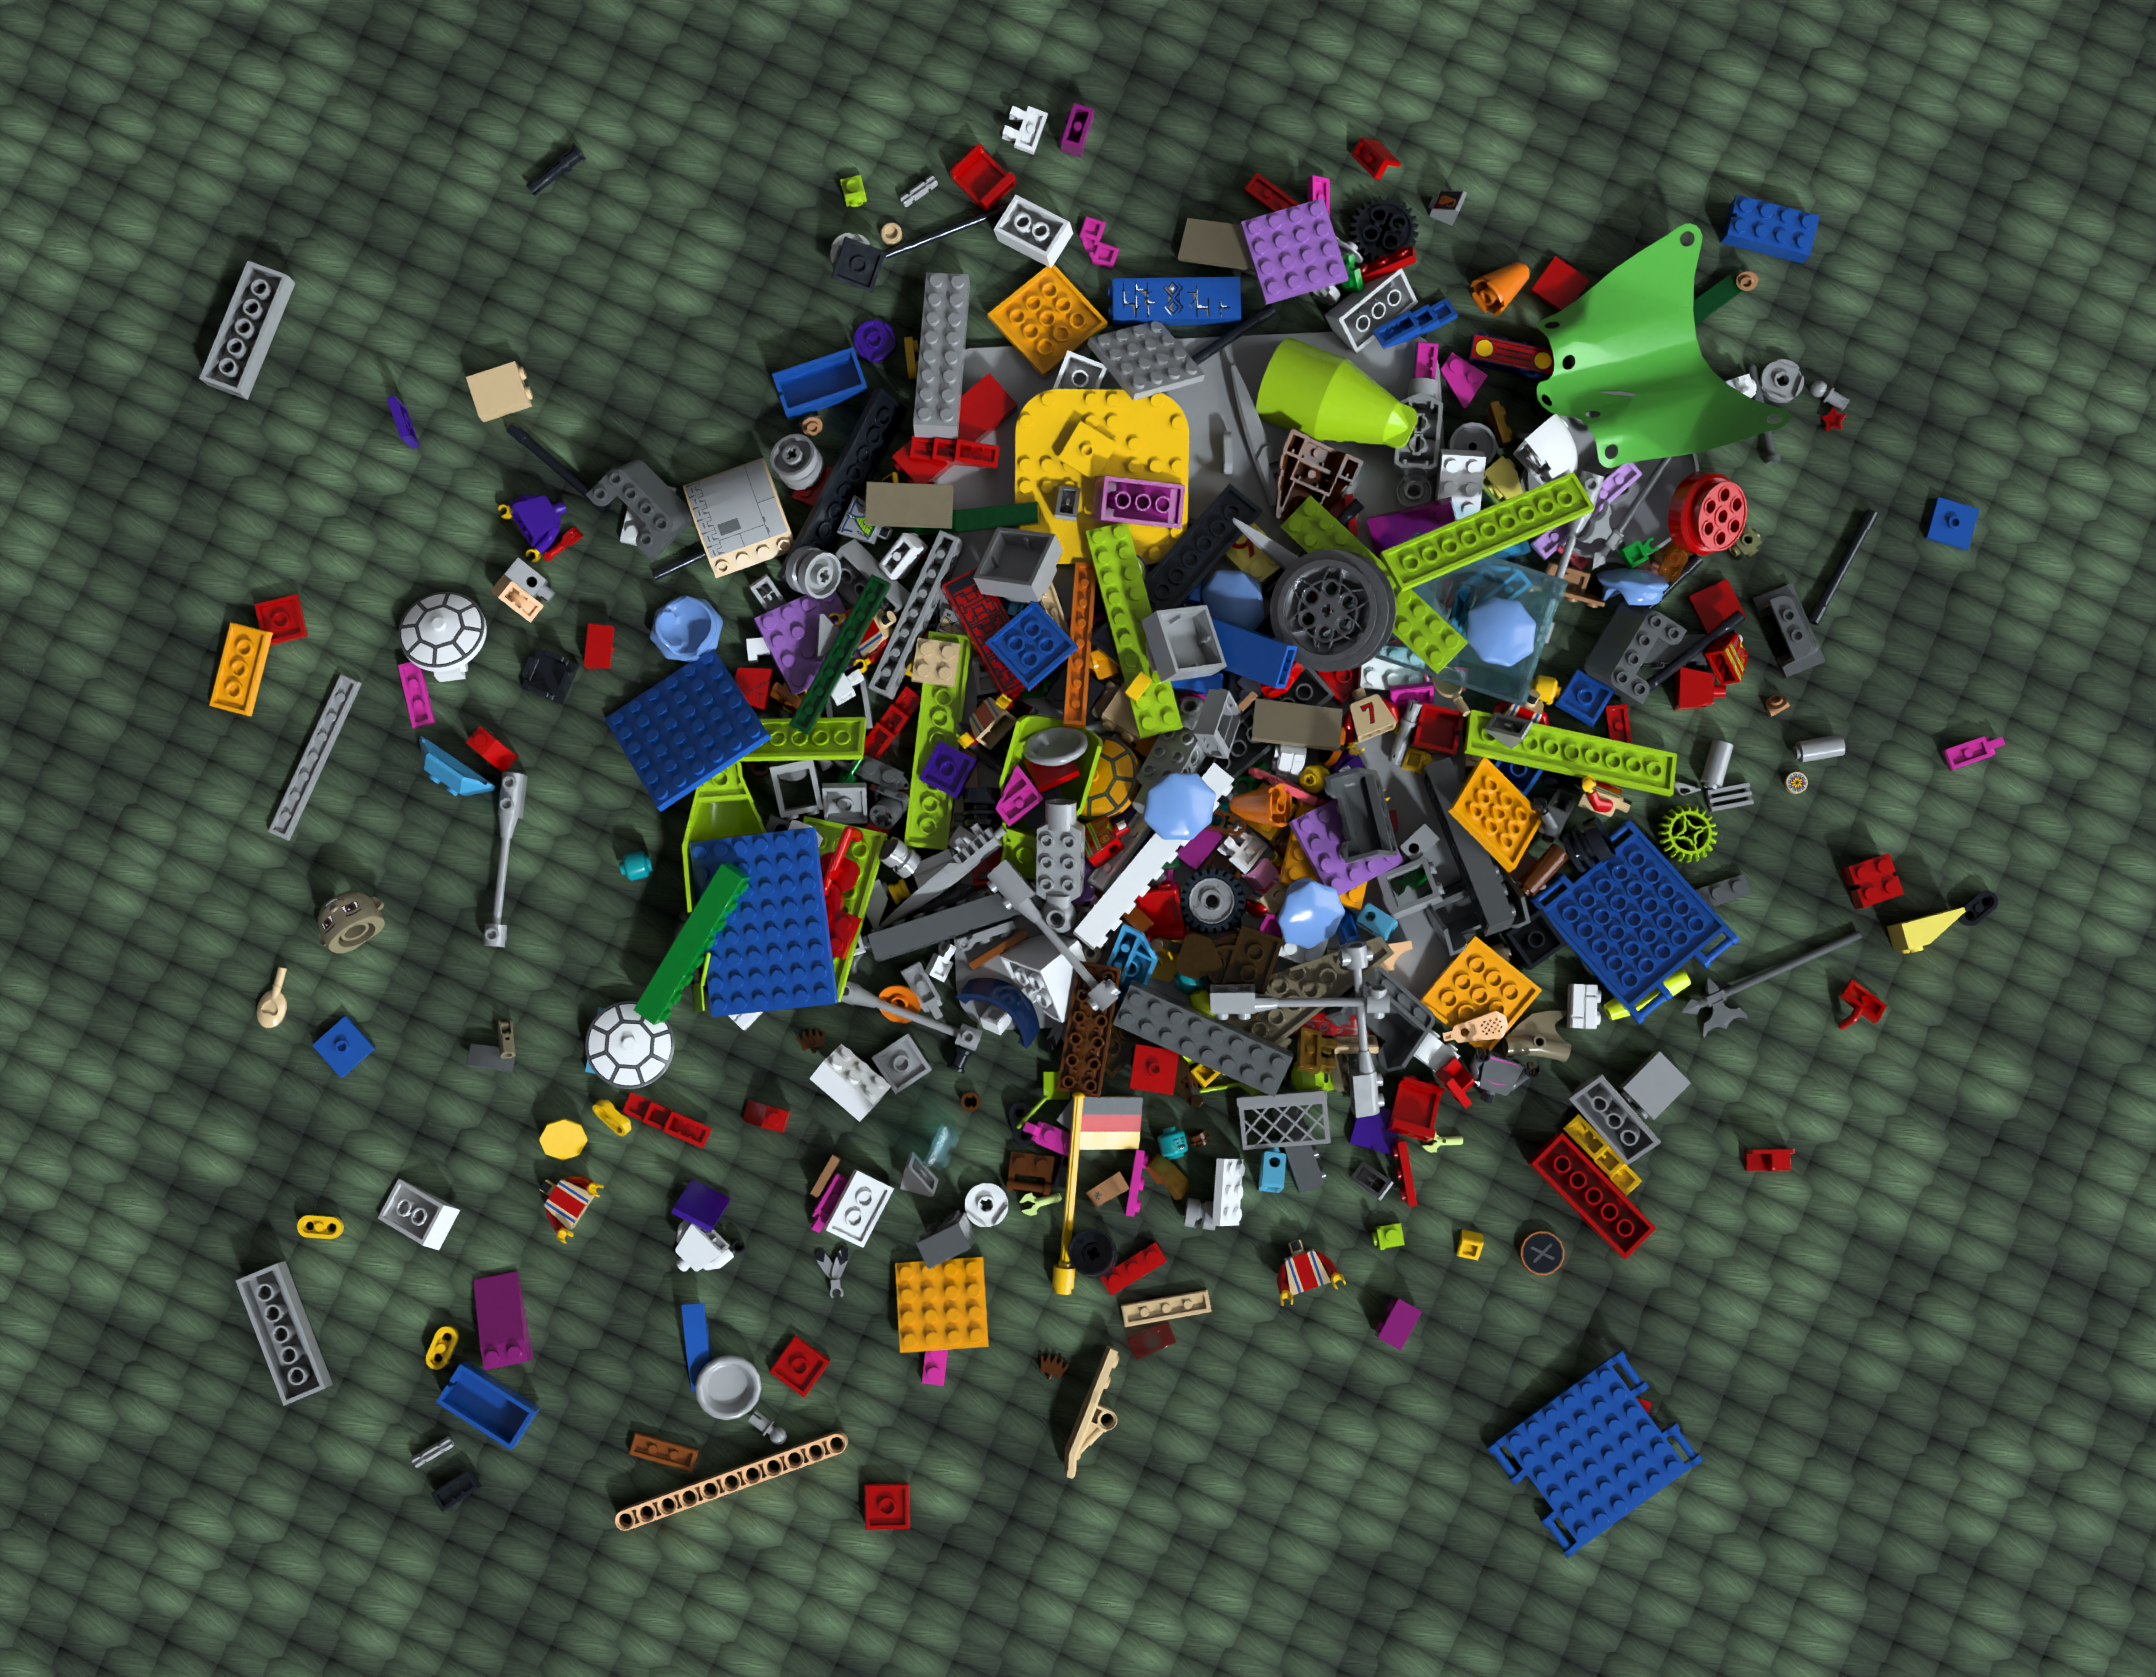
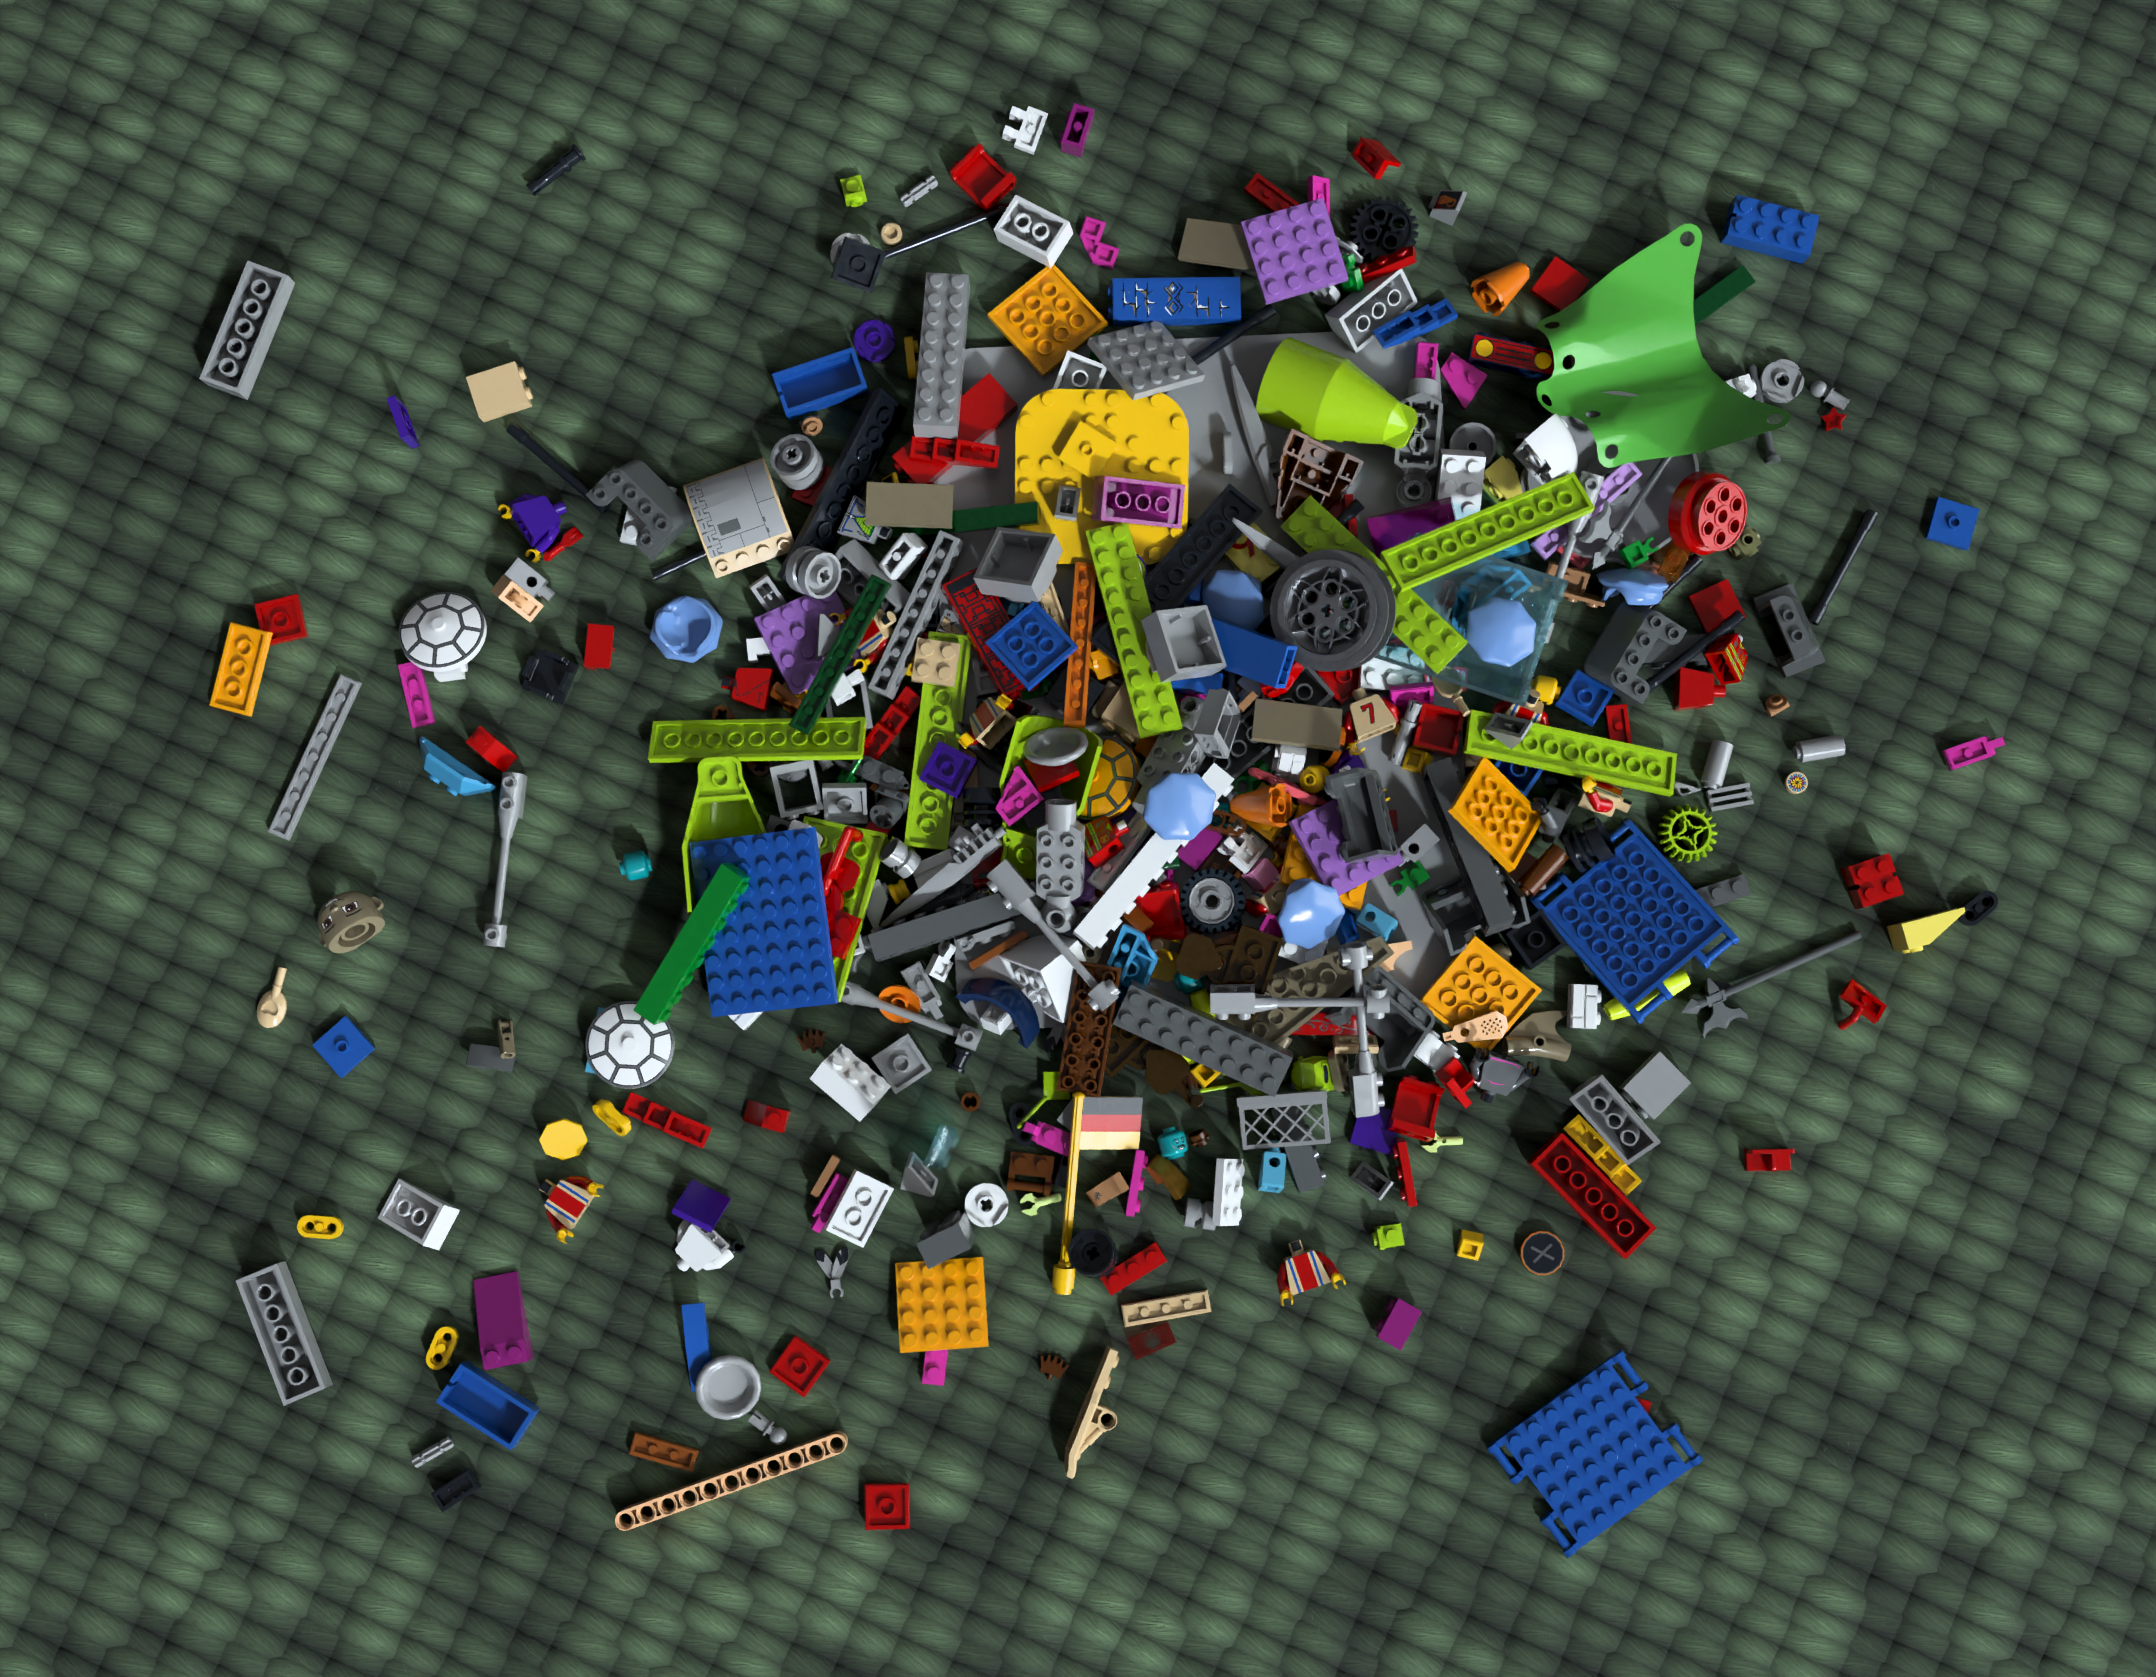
(687, 729): blue plate -> none
(698, 994): lime piece -> none
(1138, 686): yellow piece -> none
(1153, 1069): red plate -> none
(1309, 1052): pearl gold plate -> none
(1400, 911): light grey window -> none
(1496, 417): pearl gold plate -> none
(1746, 280): medium nougat plate -> none

